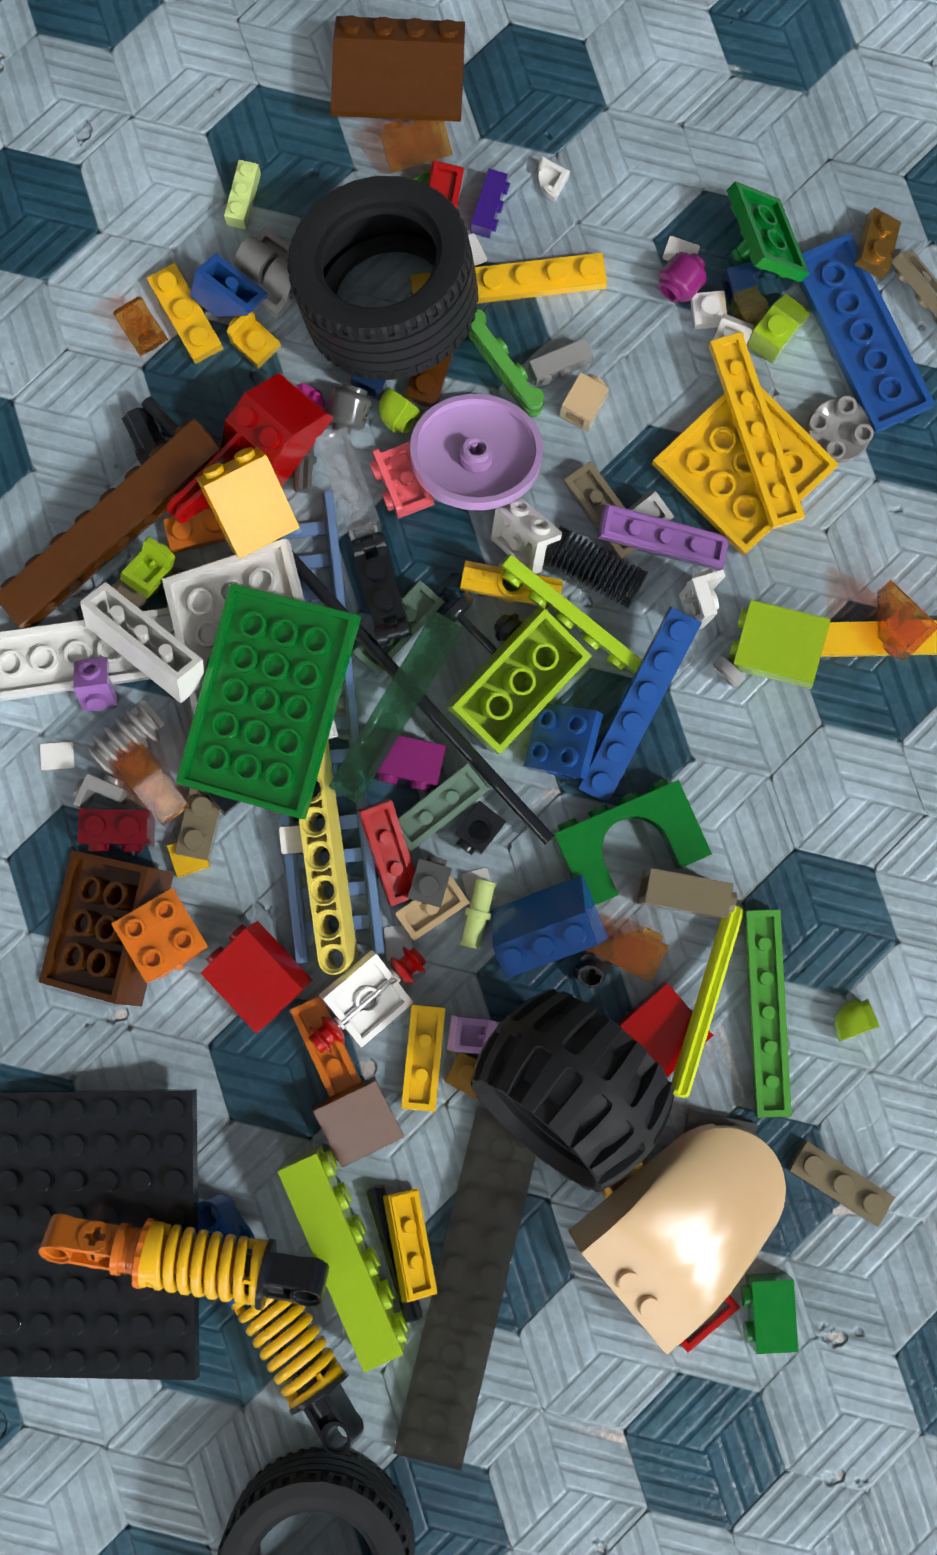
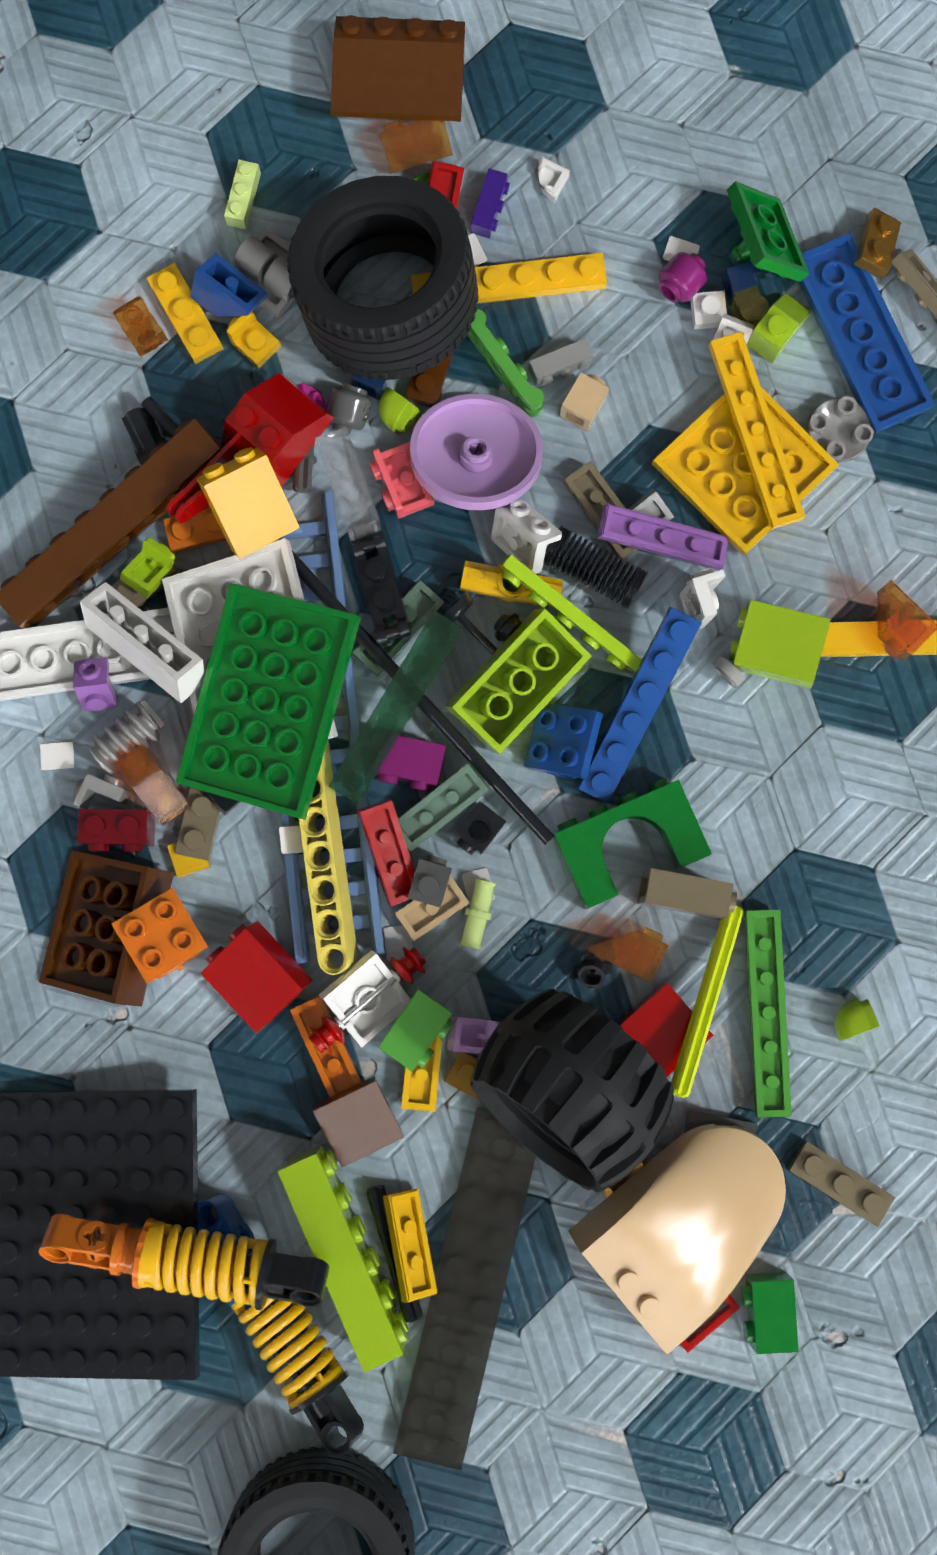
(416, 1030): none -> bright green brick
(546, 927): blue slope -> none

